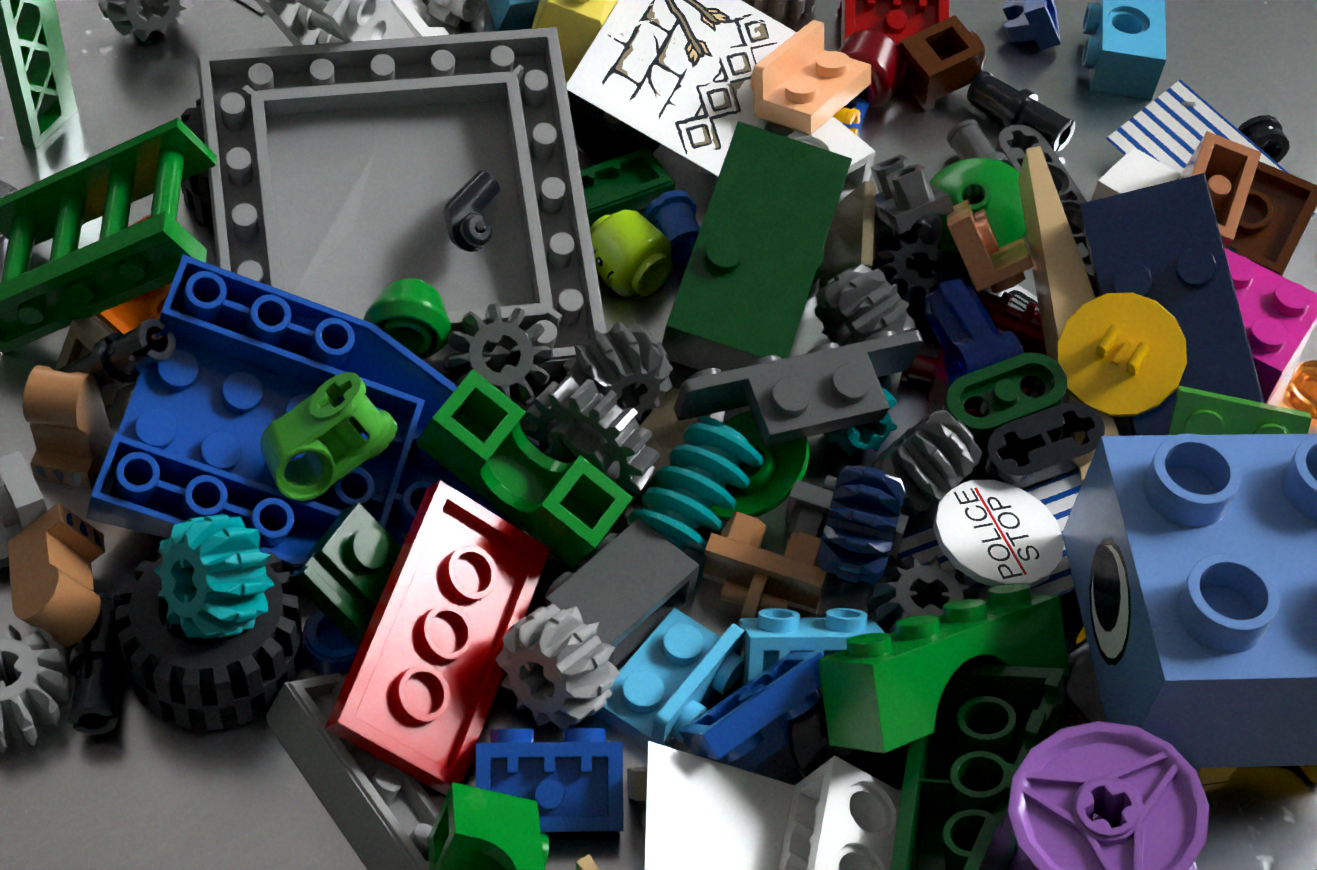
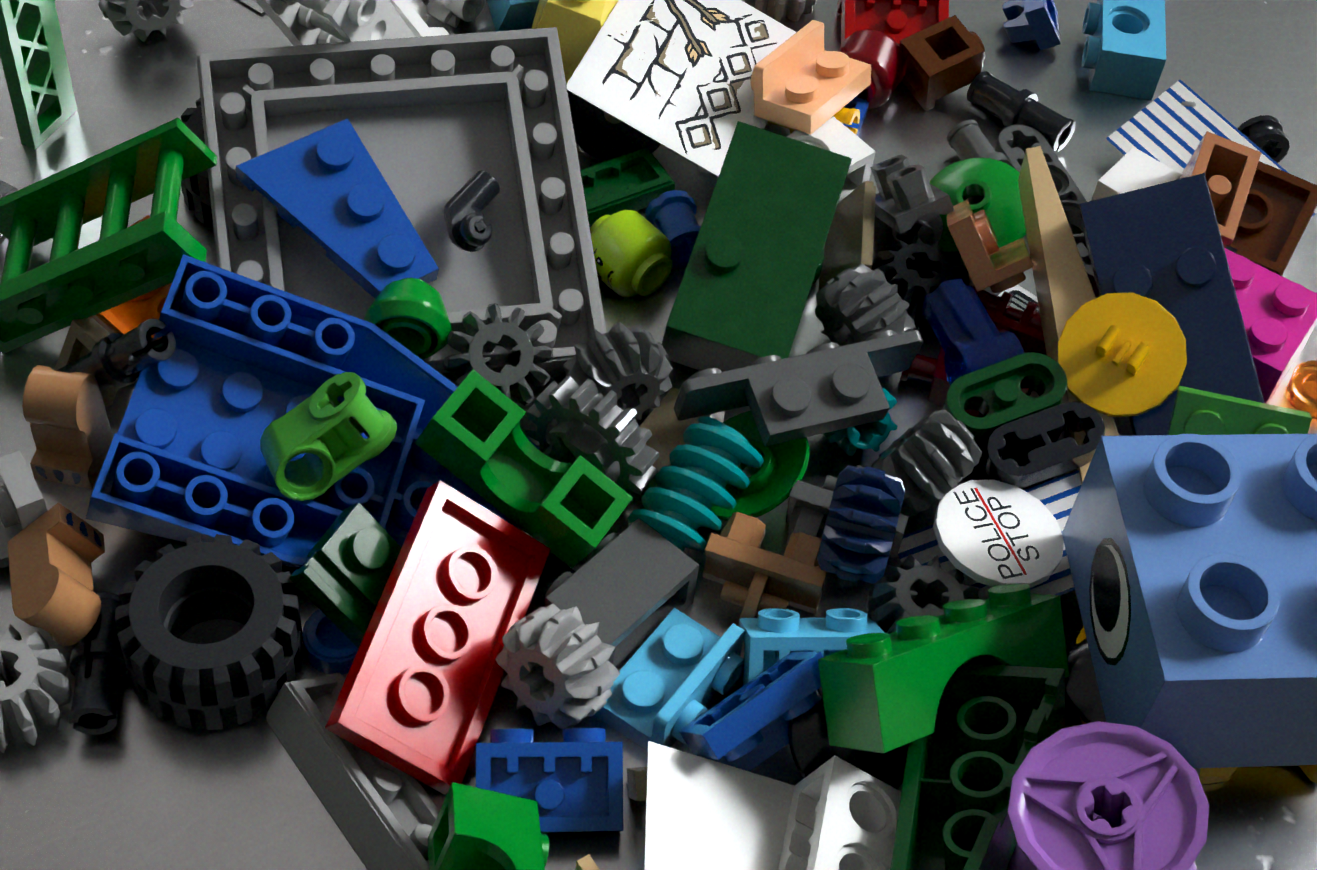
(213, 576): teal gear -> none
(342, 203): none -> blue wing

